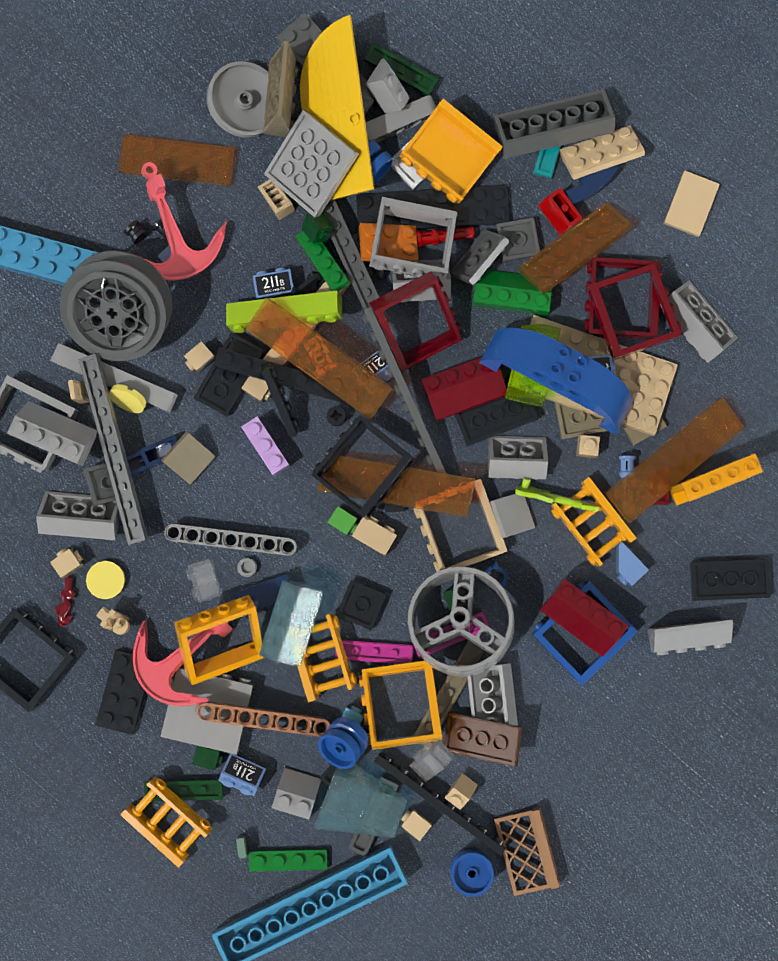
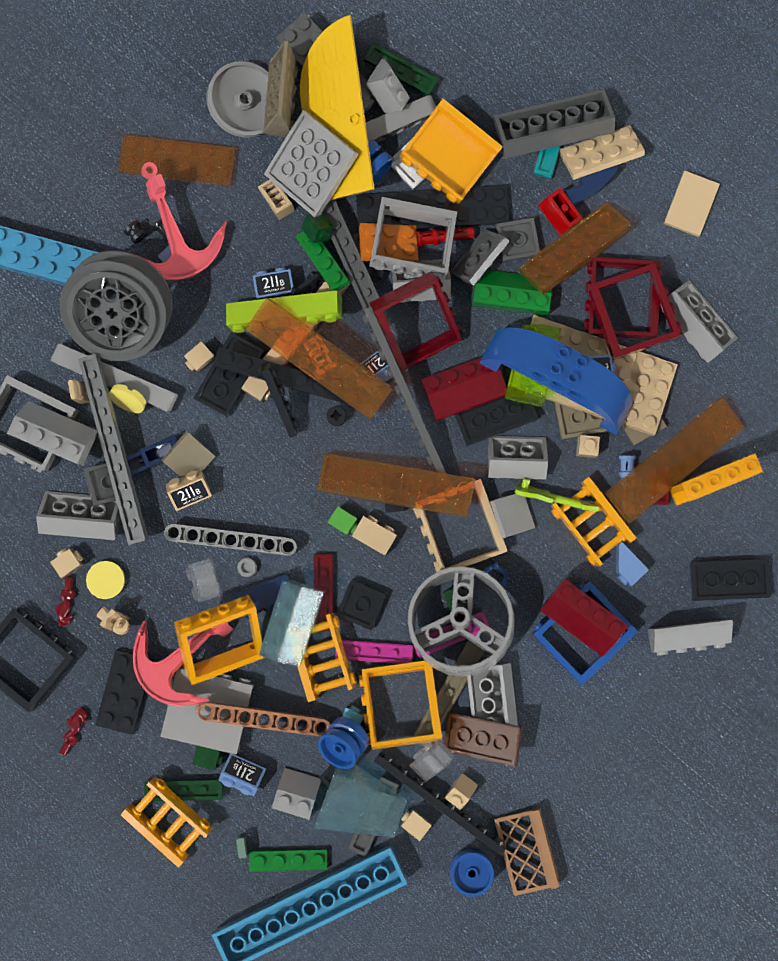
(74, 723): none -> dark red animal
(188, 489): none -> brick
(265, 446): lavender brick -> none
(324, 582): none -> dark red tile
(386, 486): black window -> none

